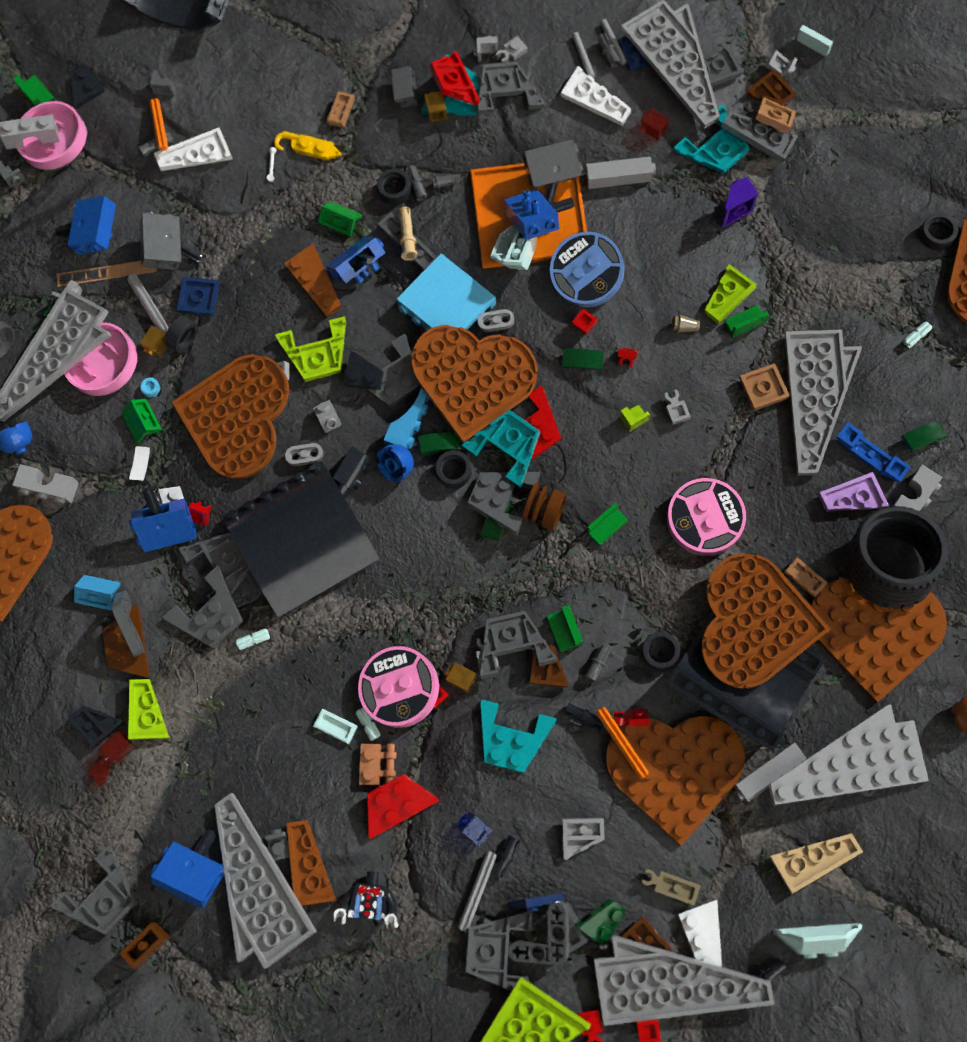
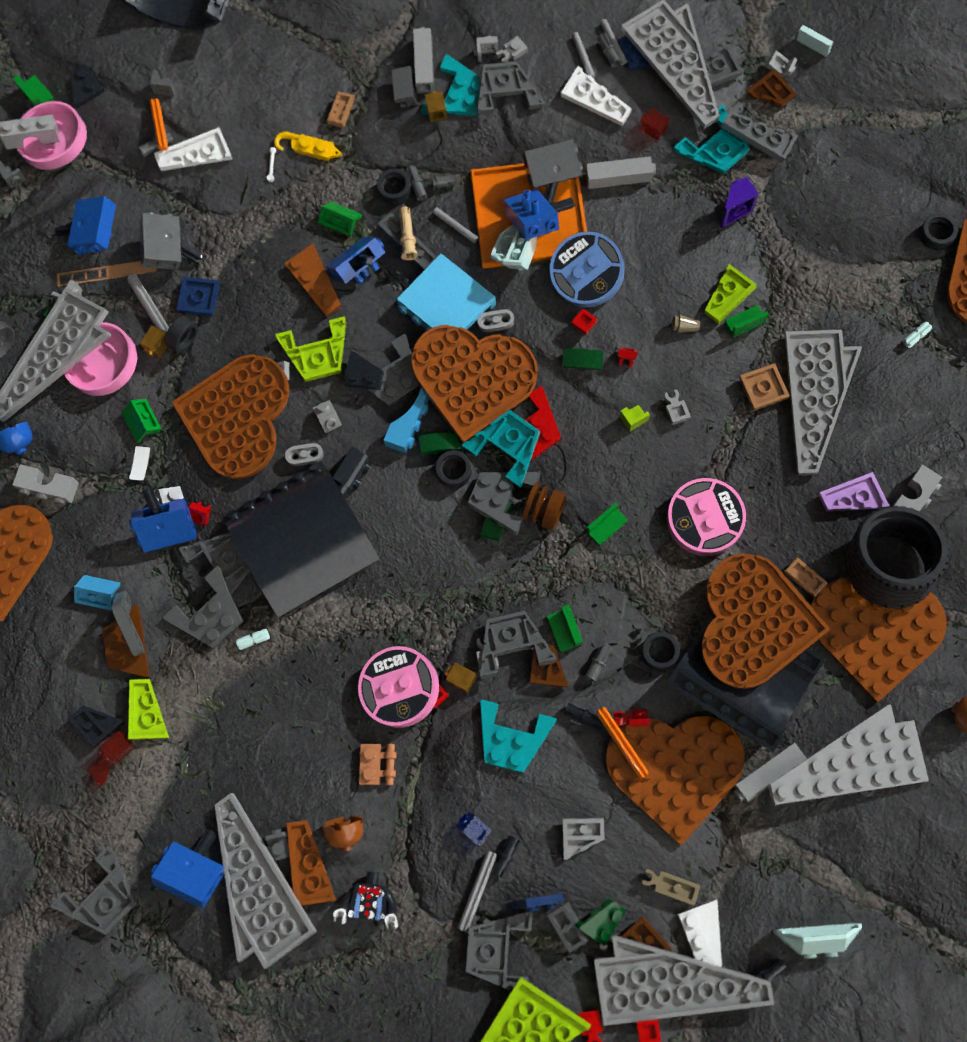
(145, 945): reddish brown brick -> none
(150, 387): medium azure tile -> none
(335, 726): light aqua tile -> none
(343, 832): none -> dark orange cylinder
(370, 727): light aqua piece -> none
(395, 462): blue cylinder -> none
(395, 803): red wing -> none
(423, 60): none -> light grey brick
(450, 221): none -> light grey bar
(453, 79): red wing -> none
(547, 947): dark grey beam -> none
(775, 115): medium nougat plate -> none
(813, 861): tan wing -> none
(872, 455): blue slope -> none
(924, 435): dark green slope -> none

